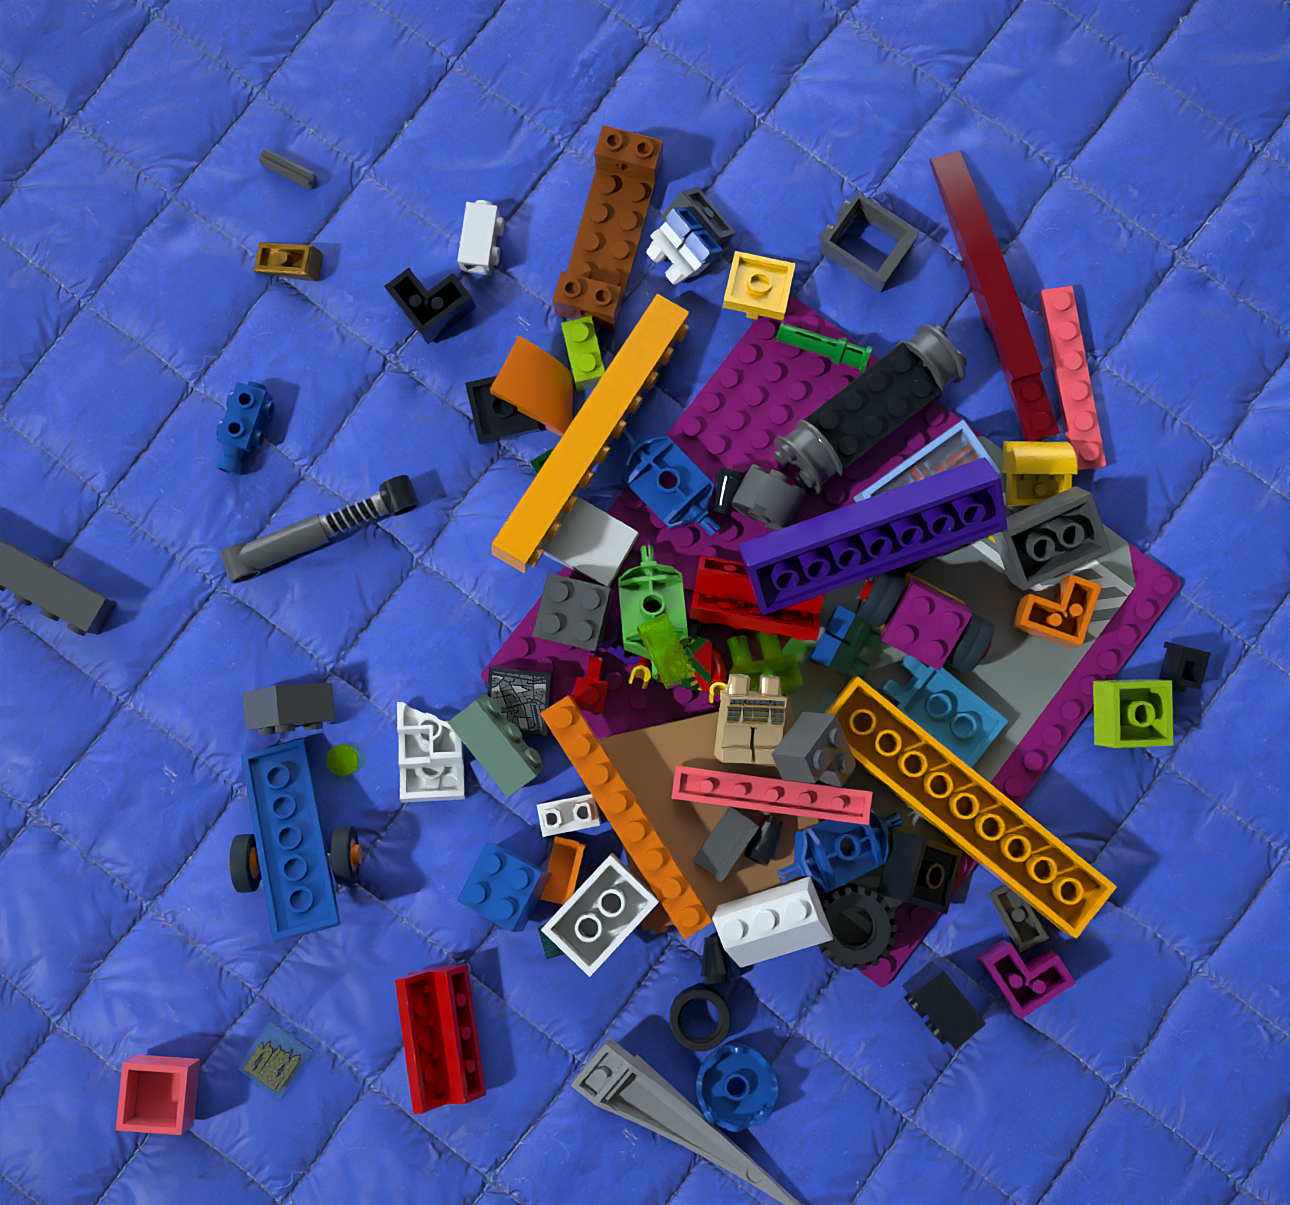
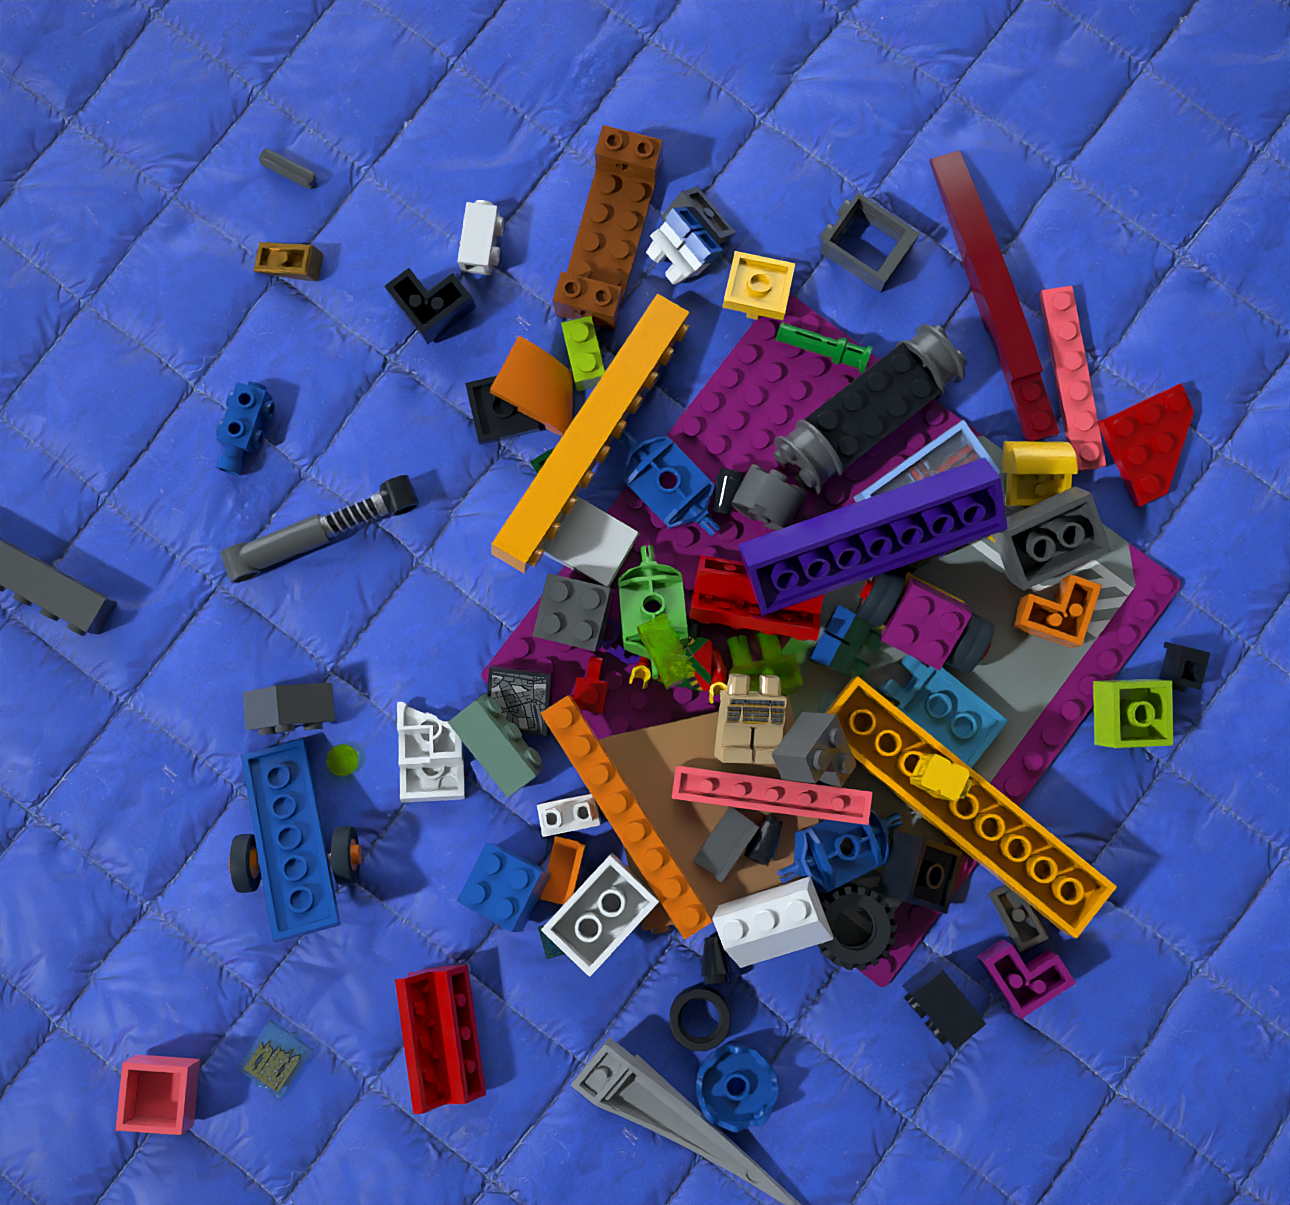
(941, 777): none -> yellow brick
(1149, 442): none -> red plate

